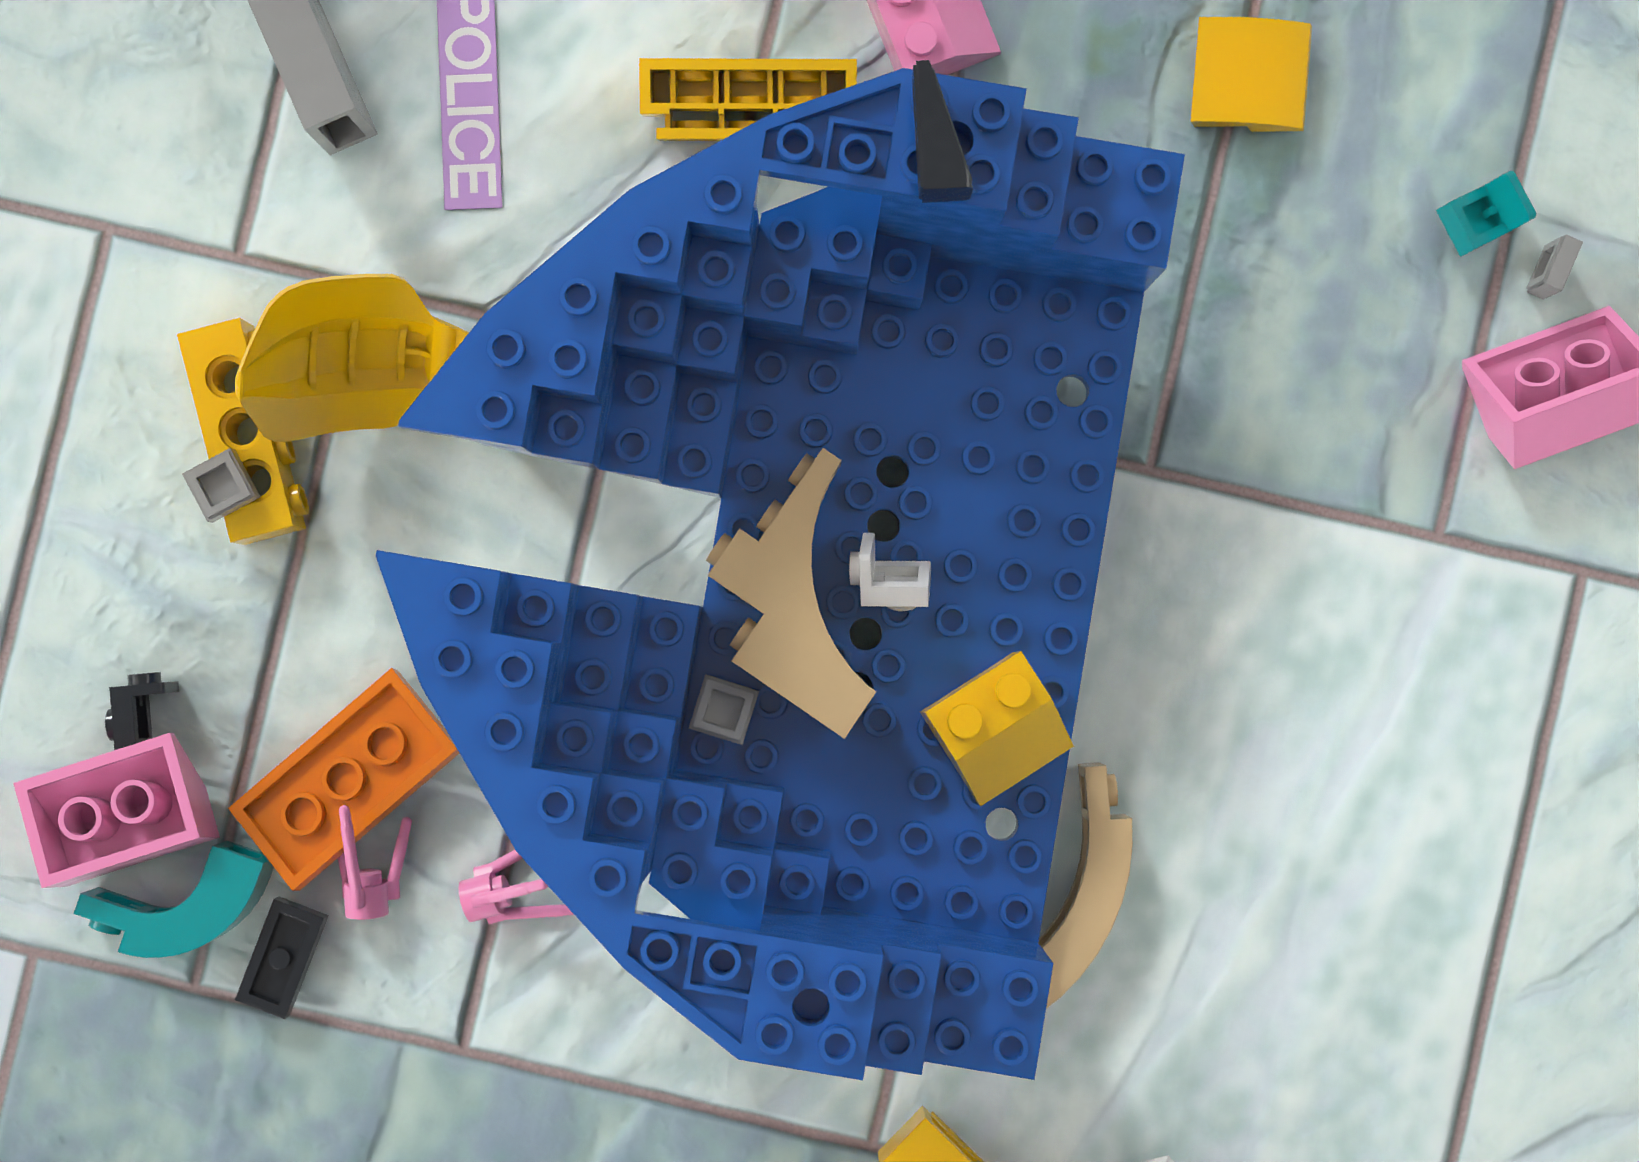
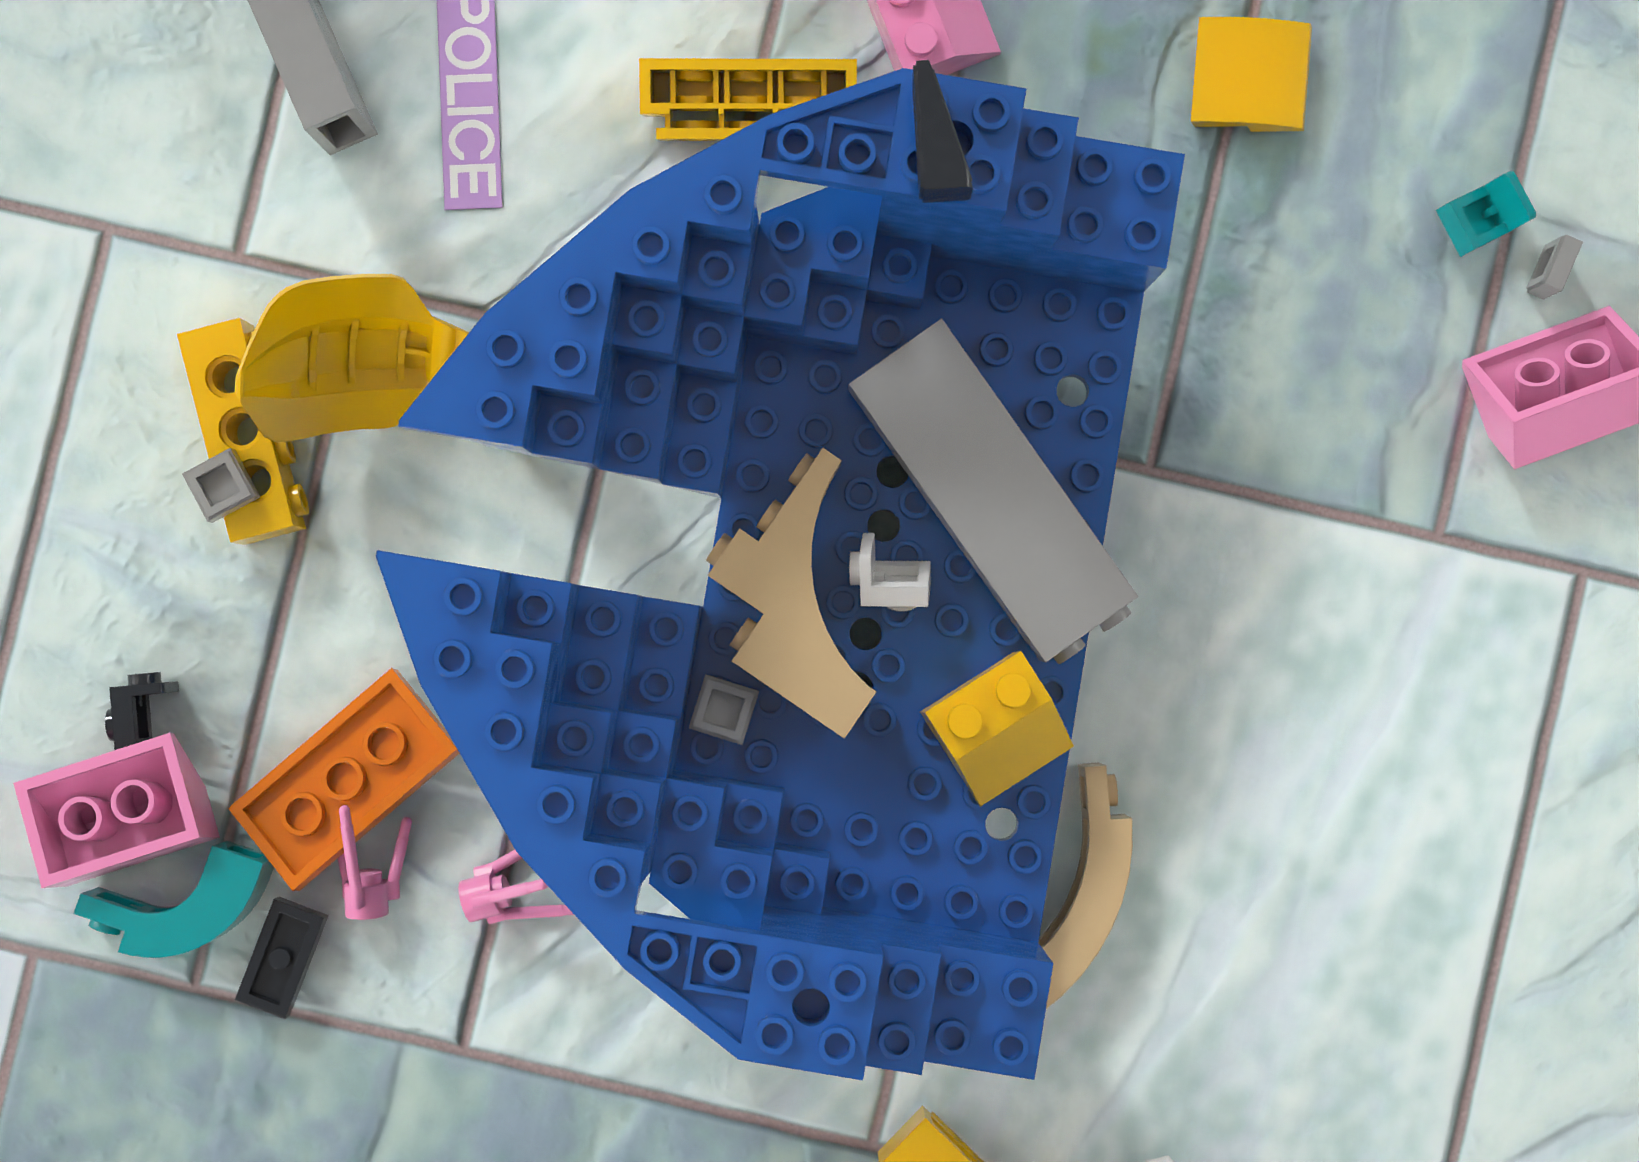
(993, 493): none -> light grey brick

